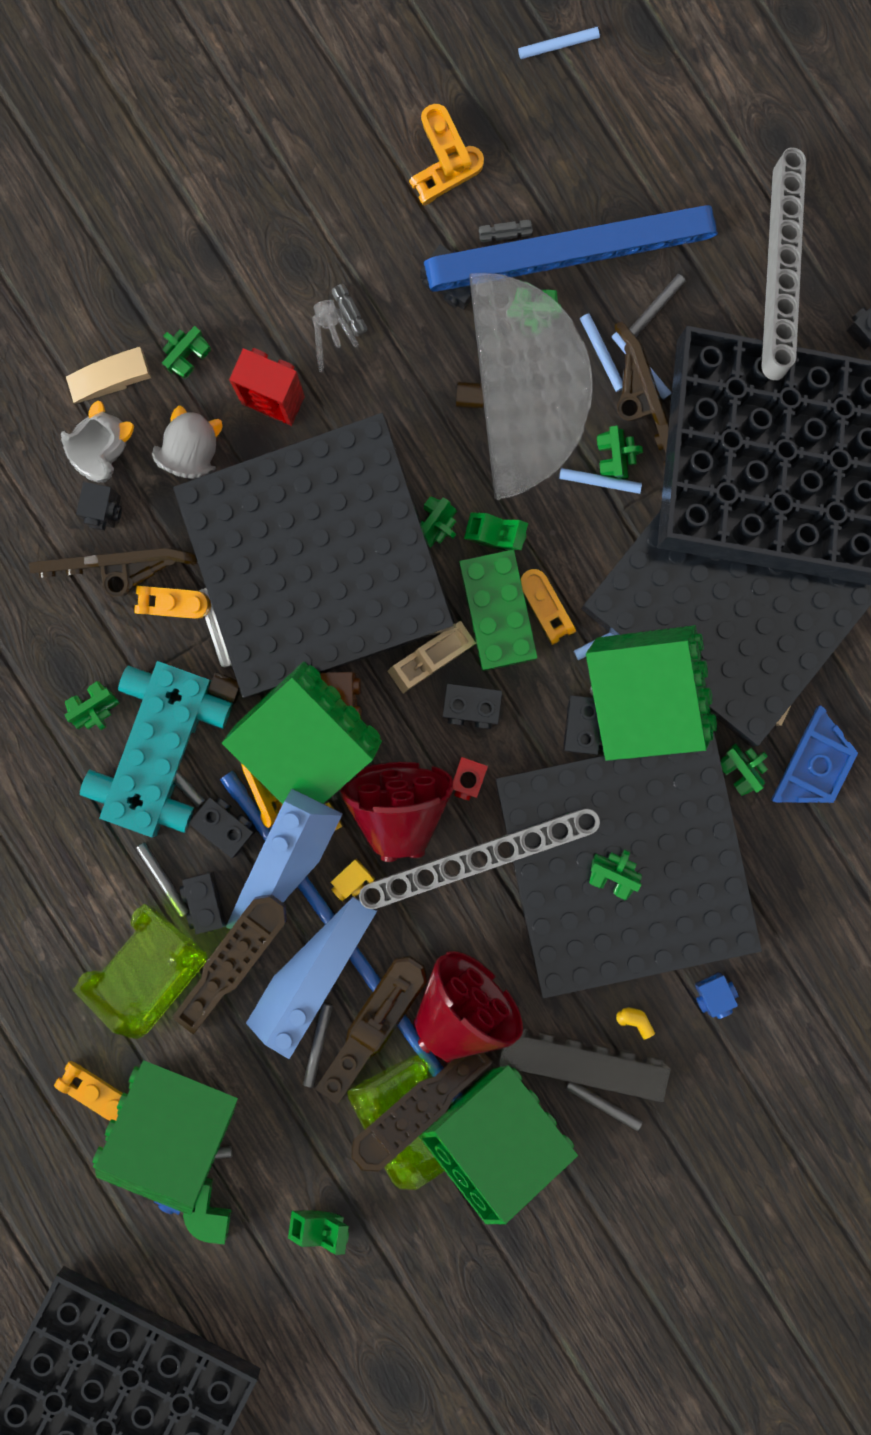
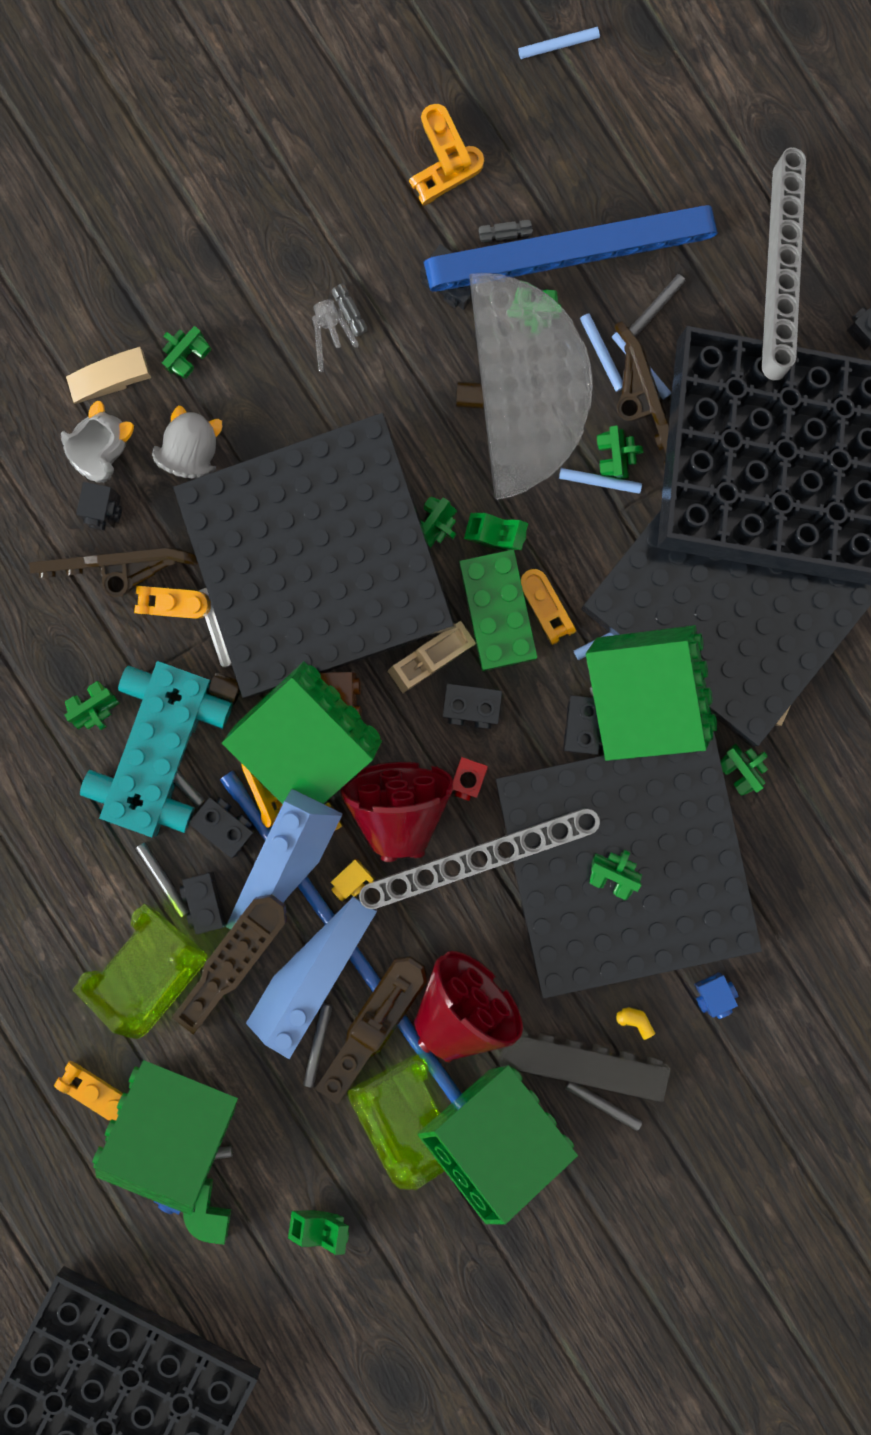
(267, 385): red brick -> none
(414, 1113): dark brown piece -> none
(817, 764): blue wing -> none

